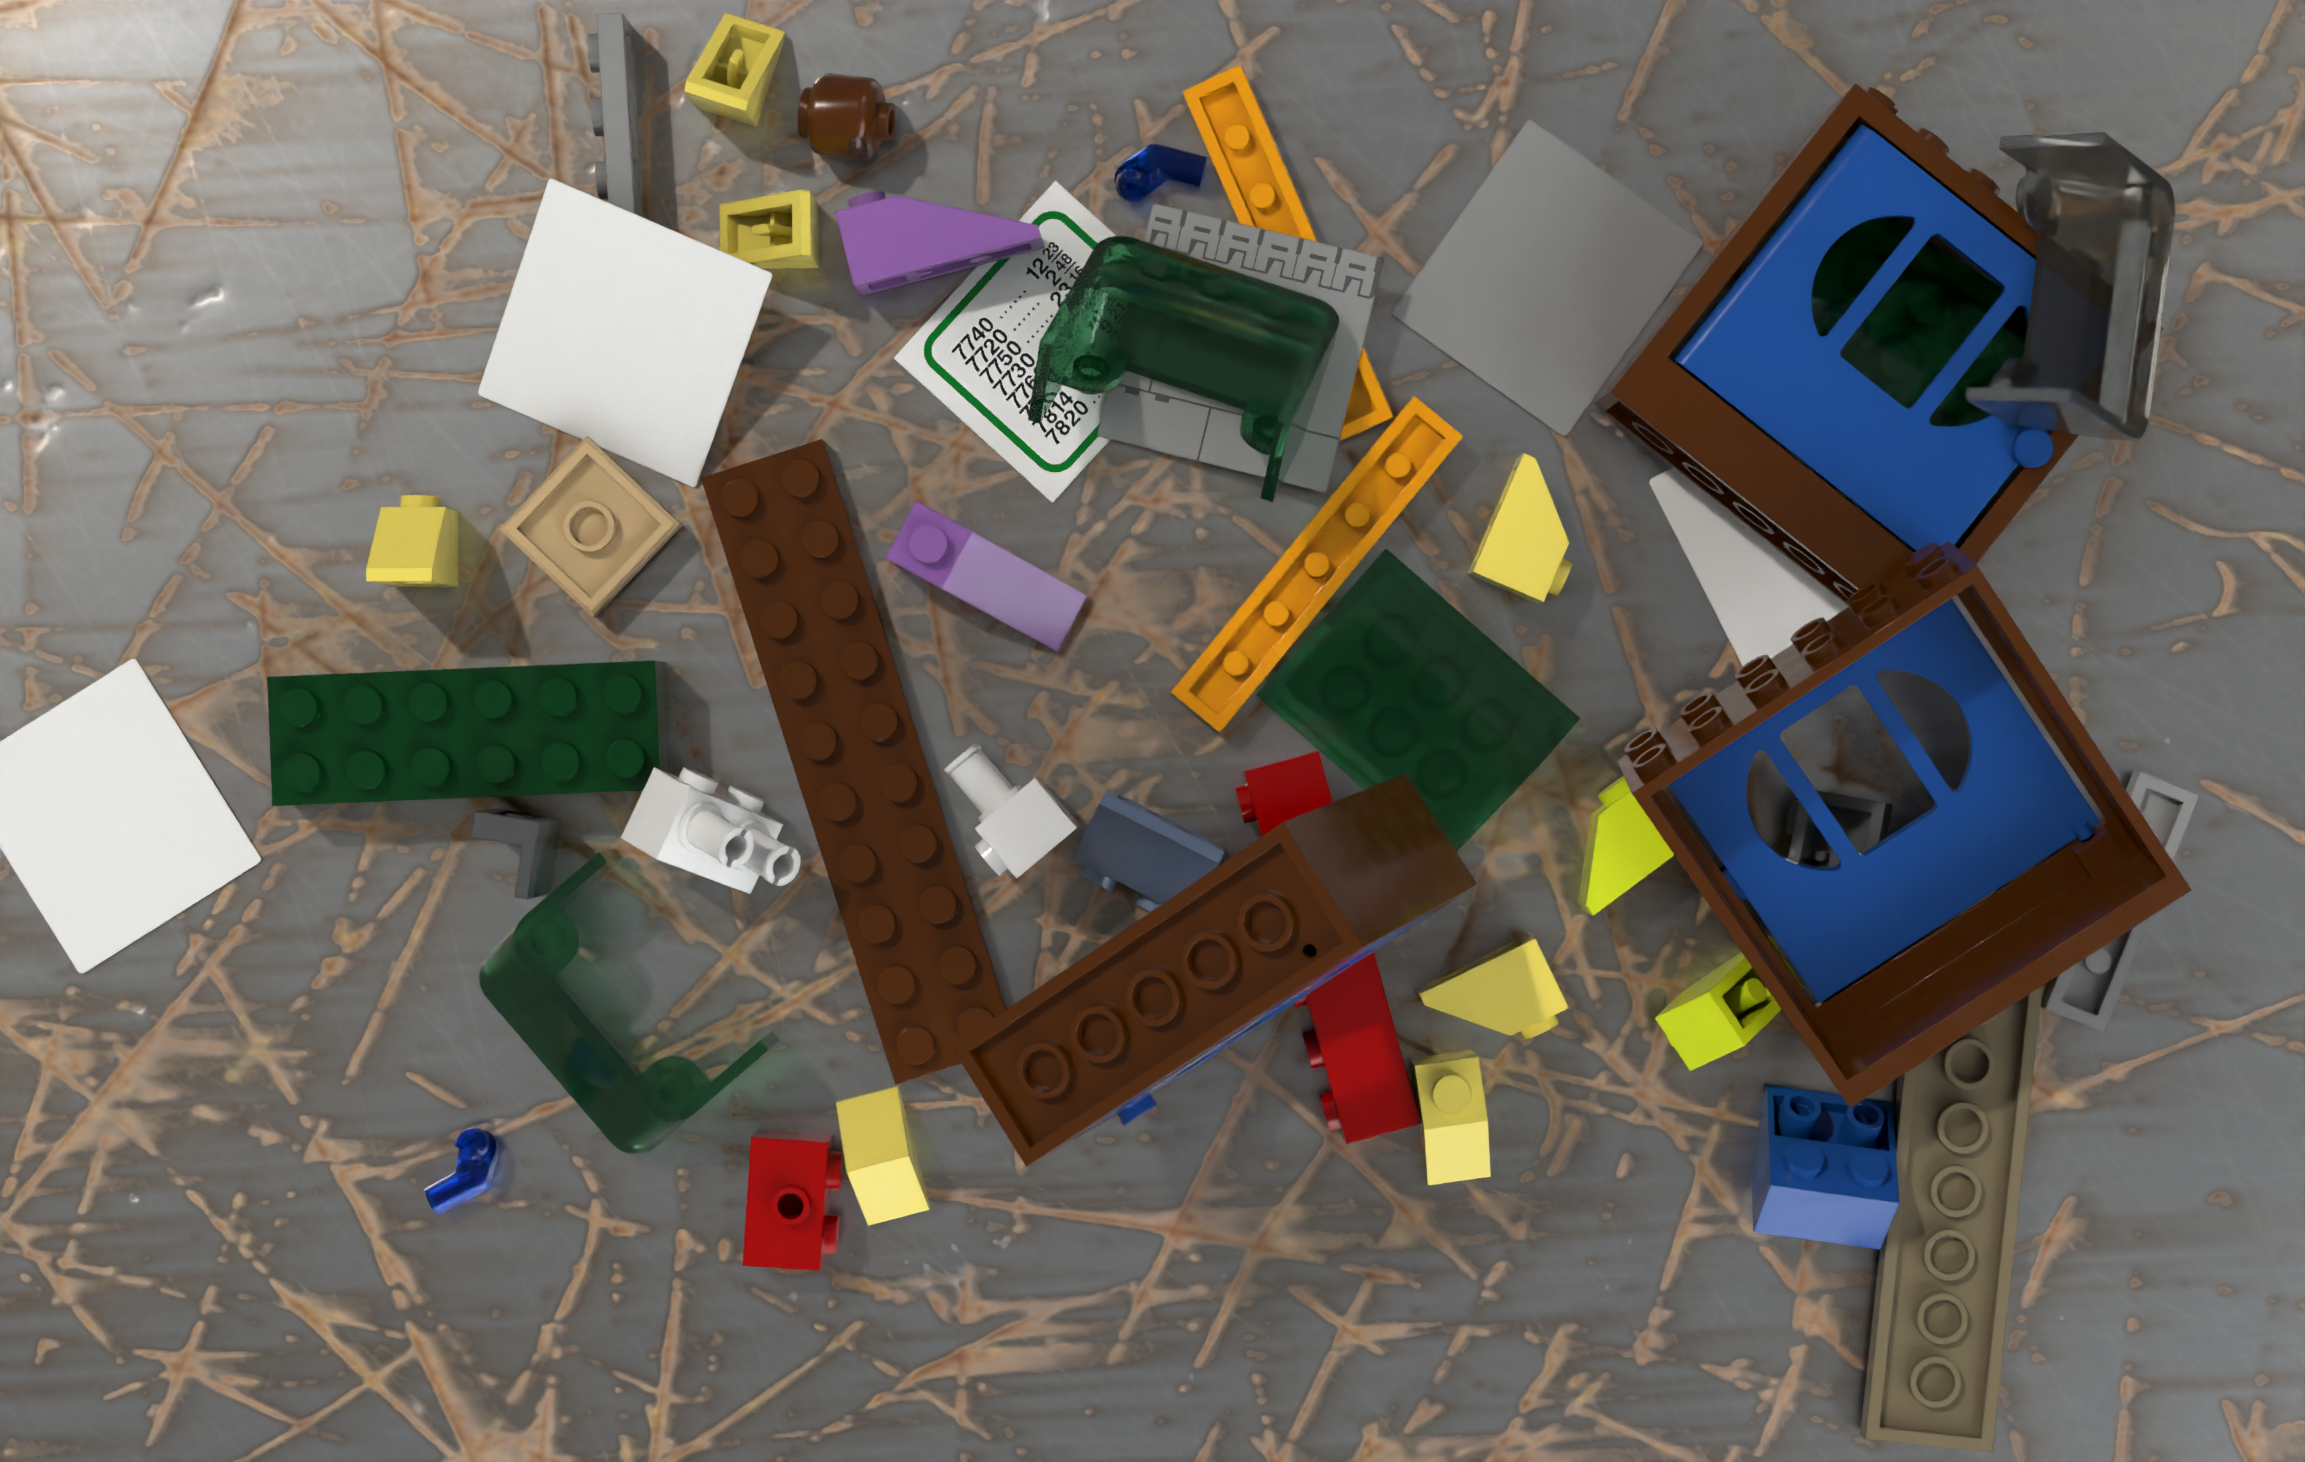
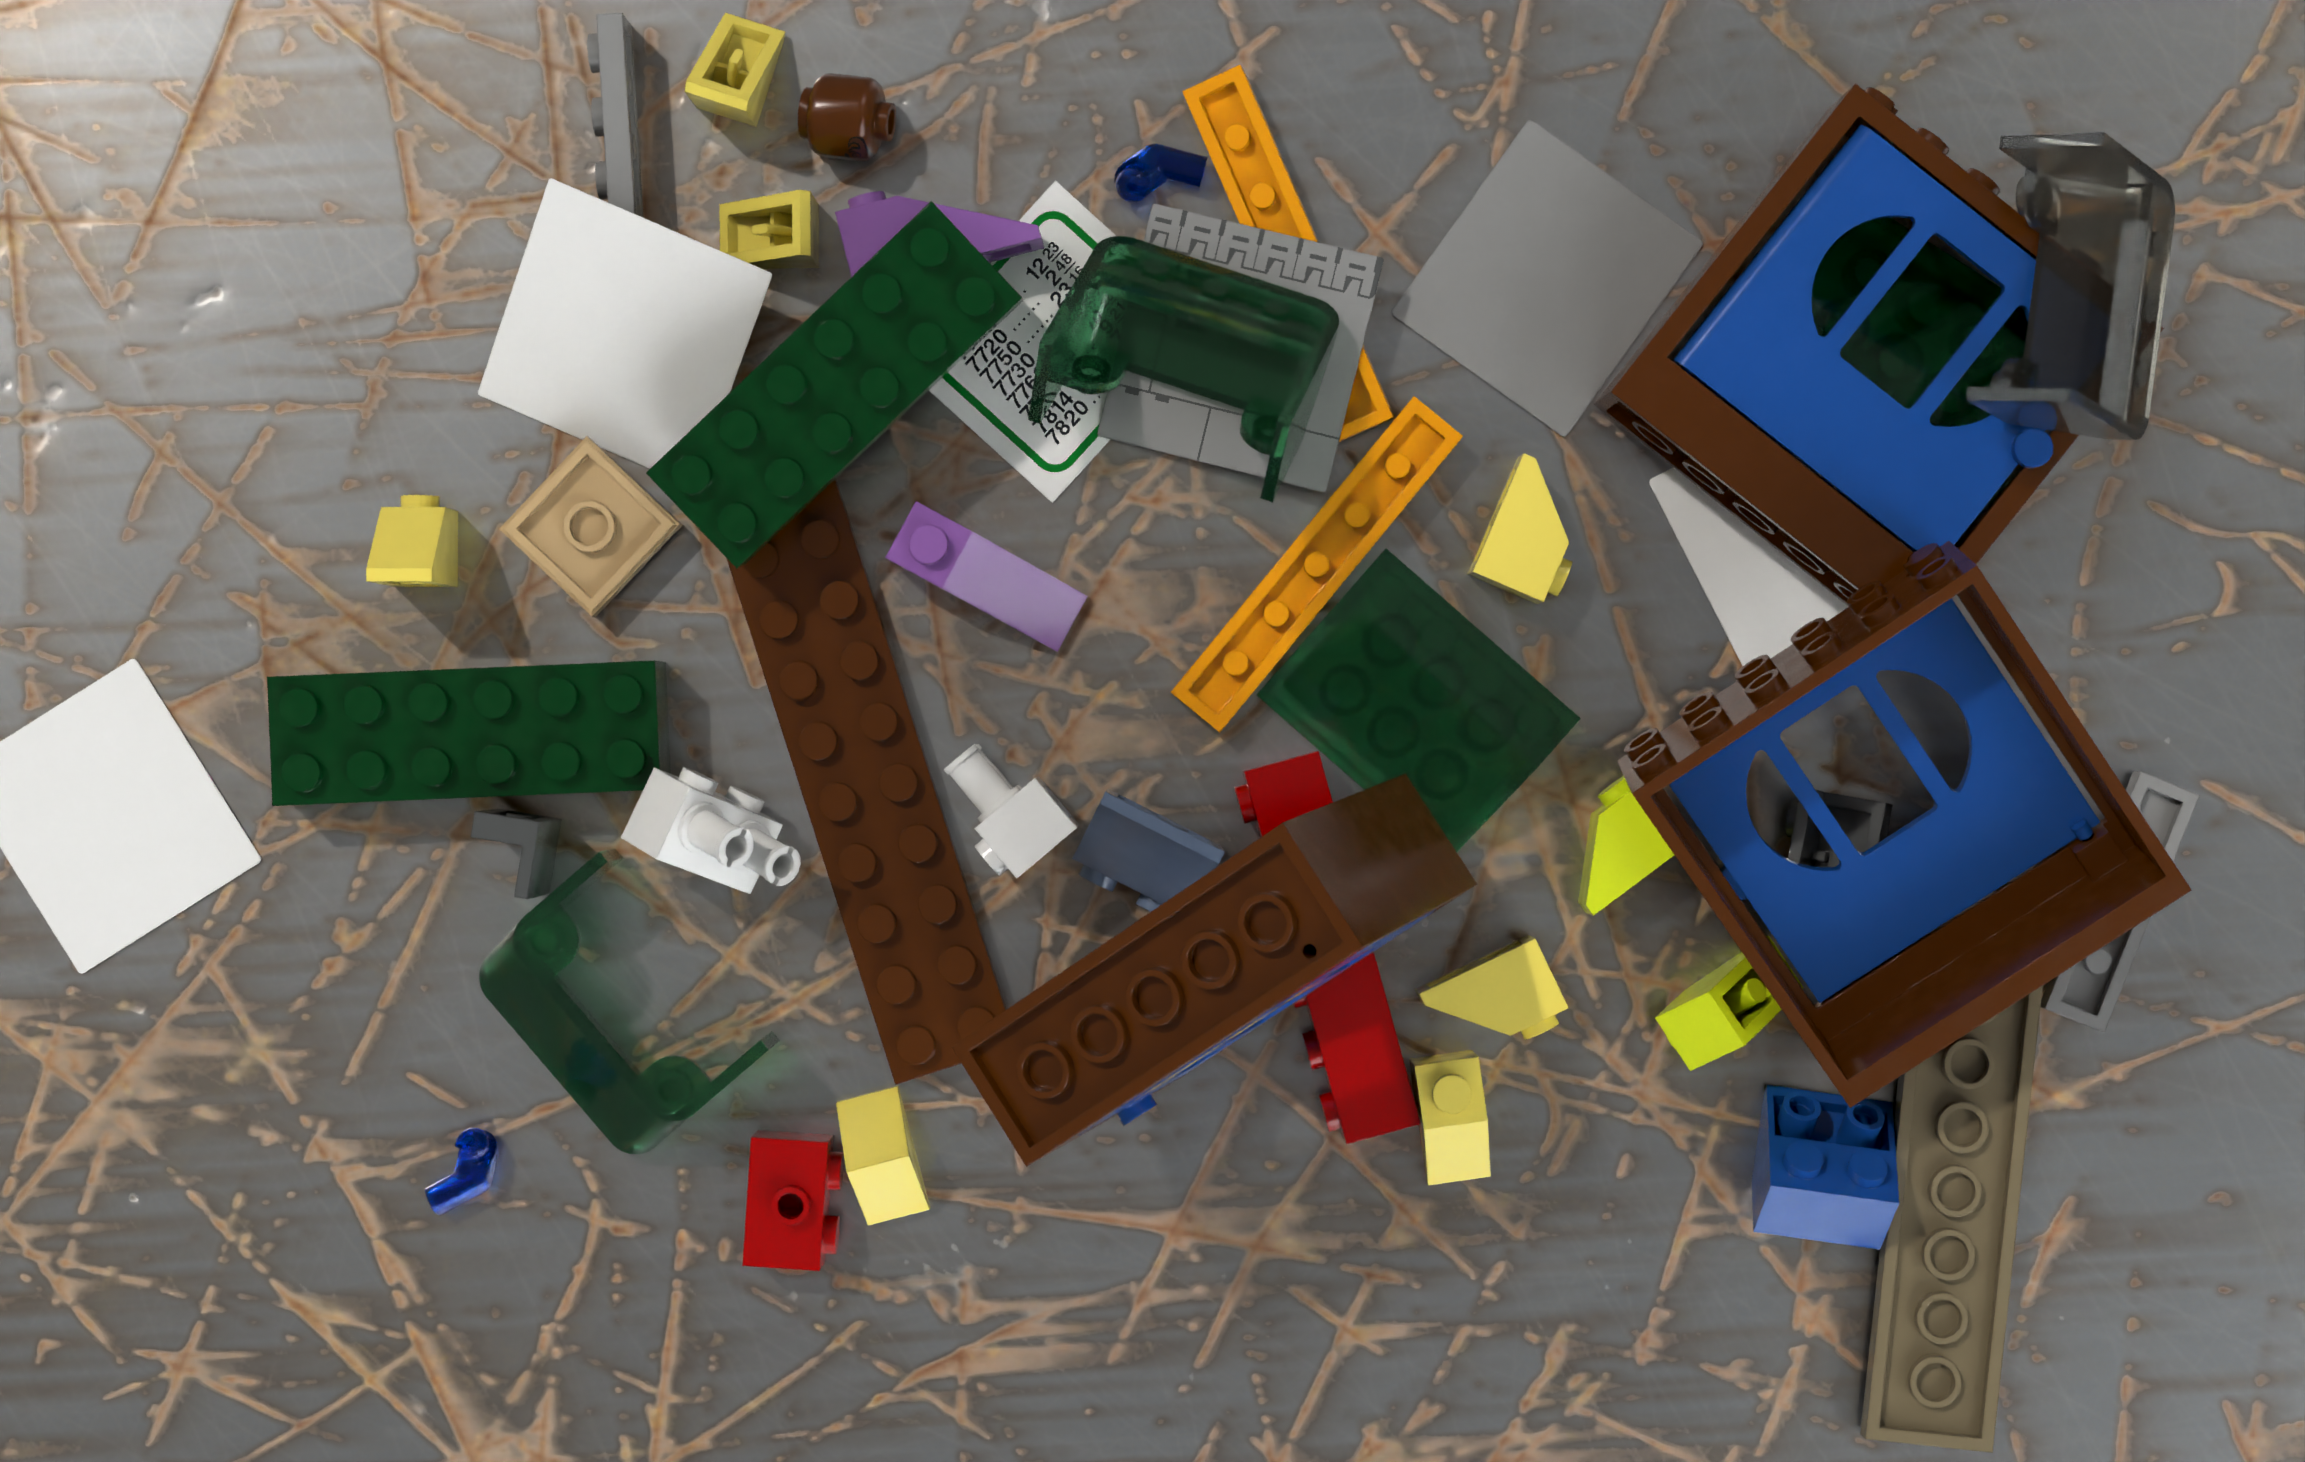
(835, 385): none -> dark green brick

